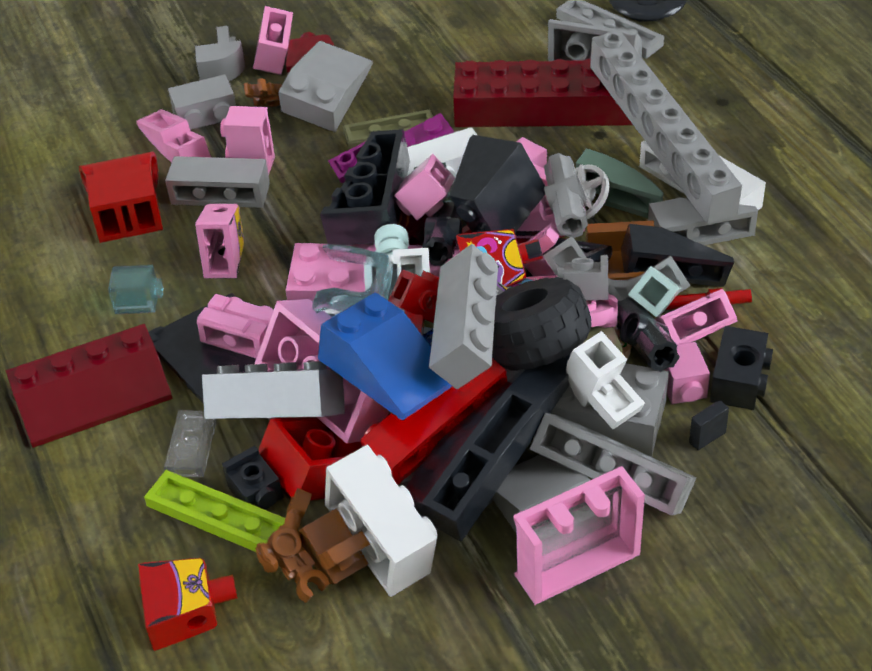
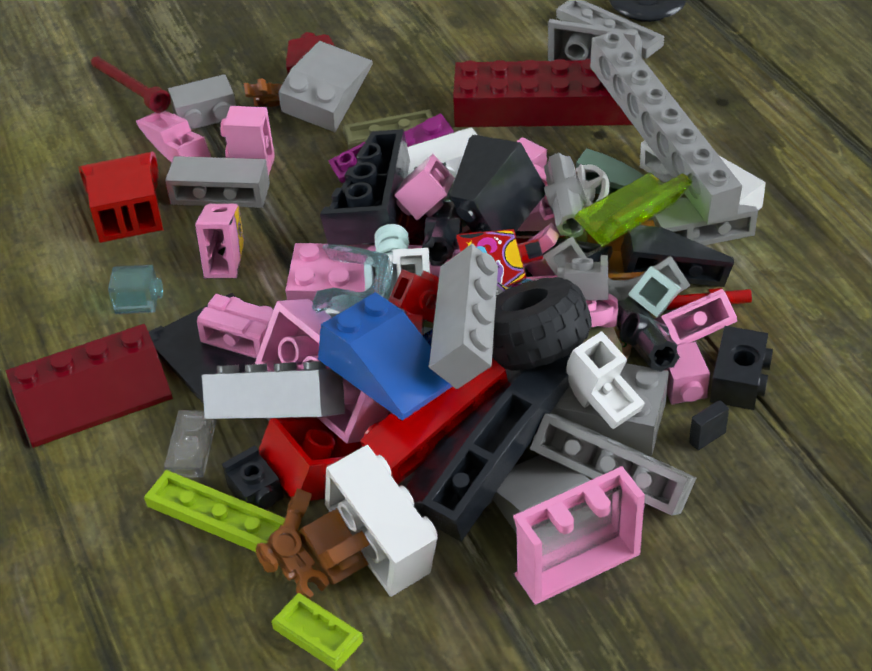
(154, 98): none -> dark red piece
(181, 599): red torso -> none
(220, 58): light grey brick -> none
(273, 40): bright pink brick -> none
(317, 631): none -> lime plate
(630, 206): none -> clear neon green panel

